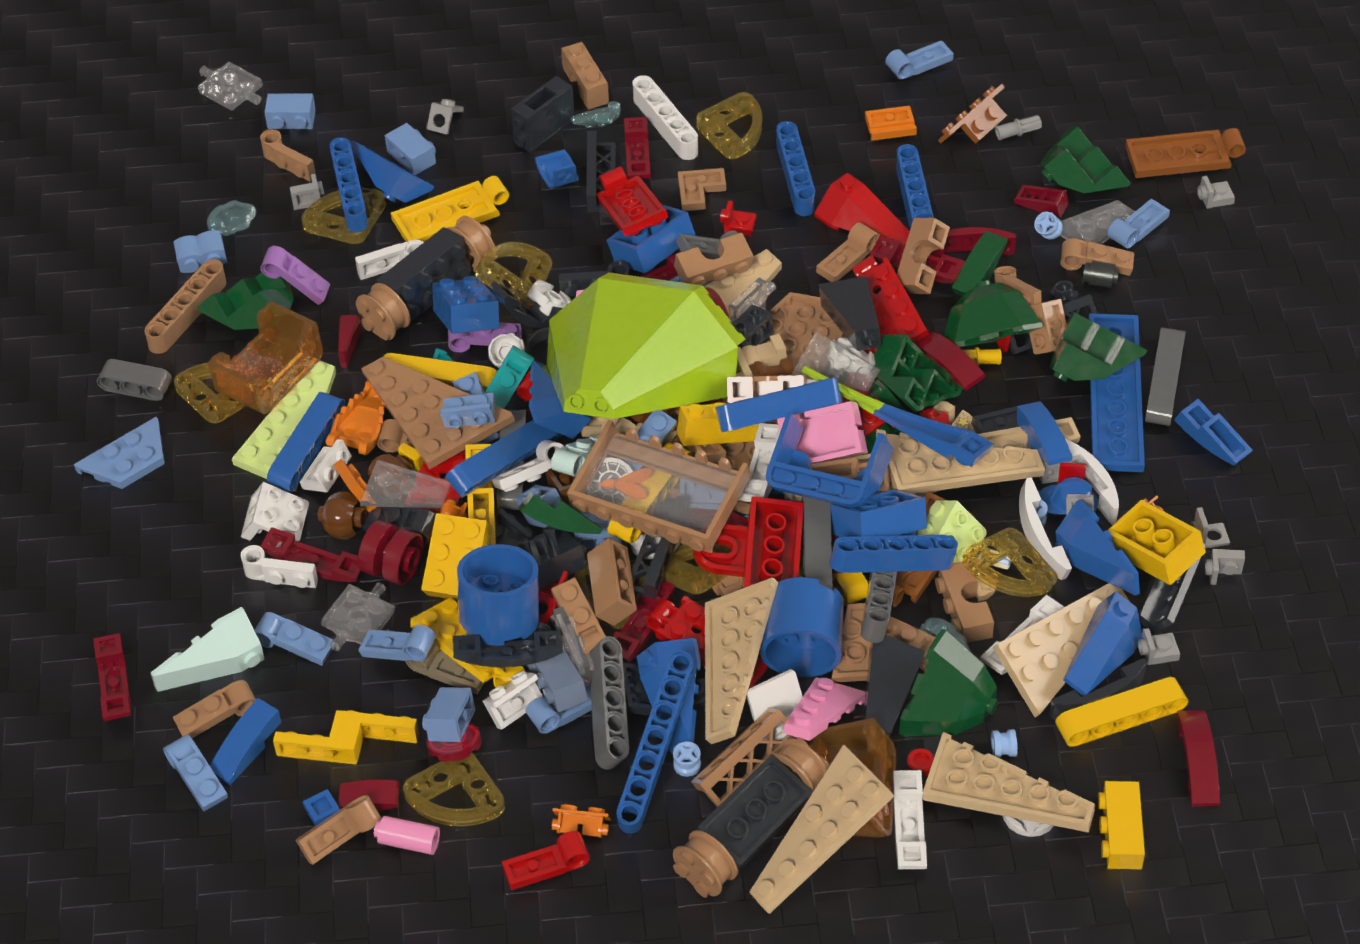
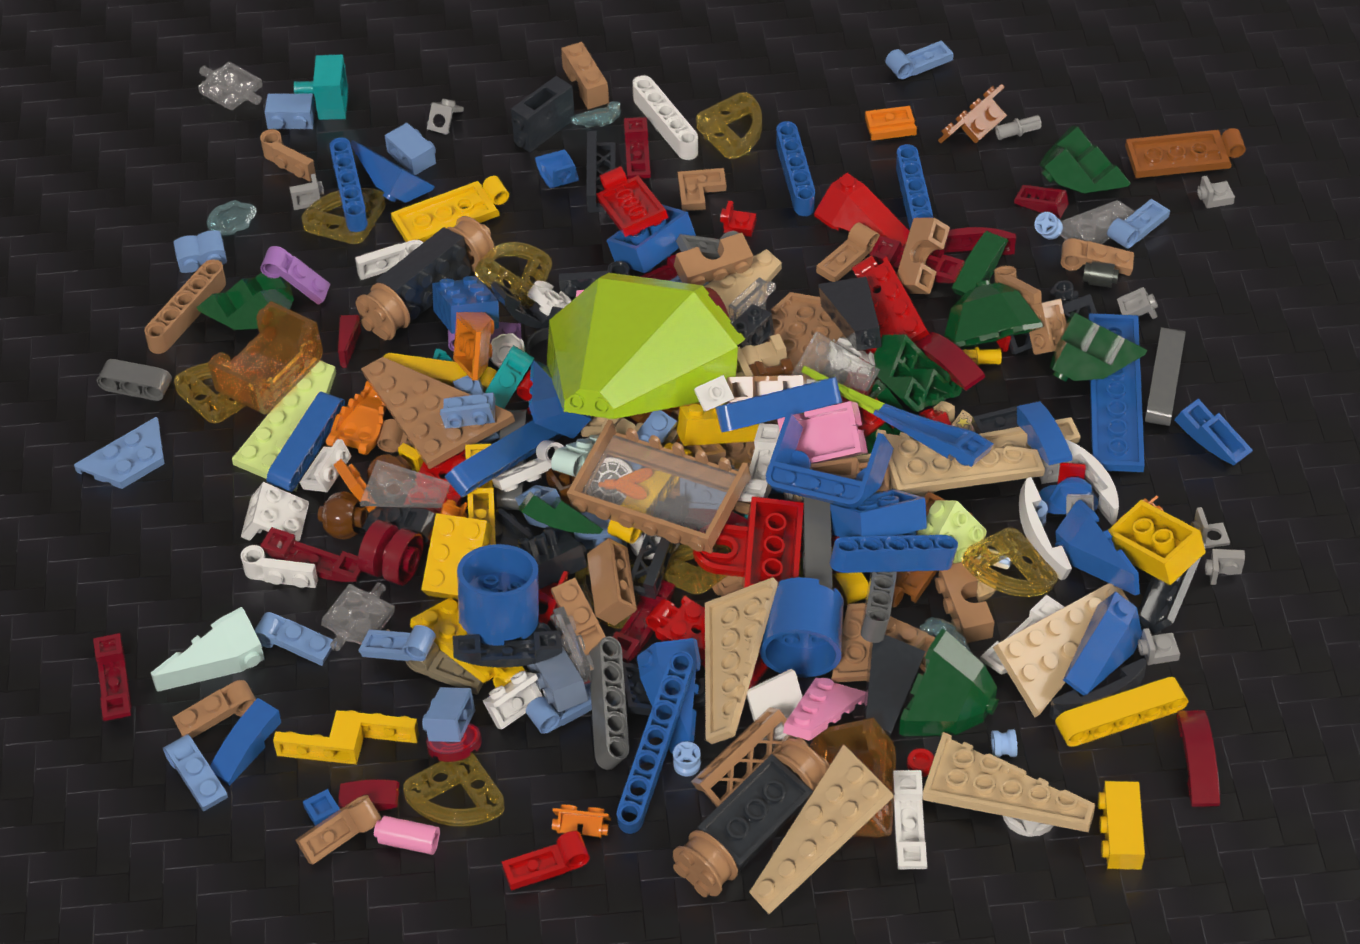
(328, 87): none -> teal brick
(472, 342): none -> orange slope
(713, 393): none -> white bracket
(1138, 303): none -> light grey bracket

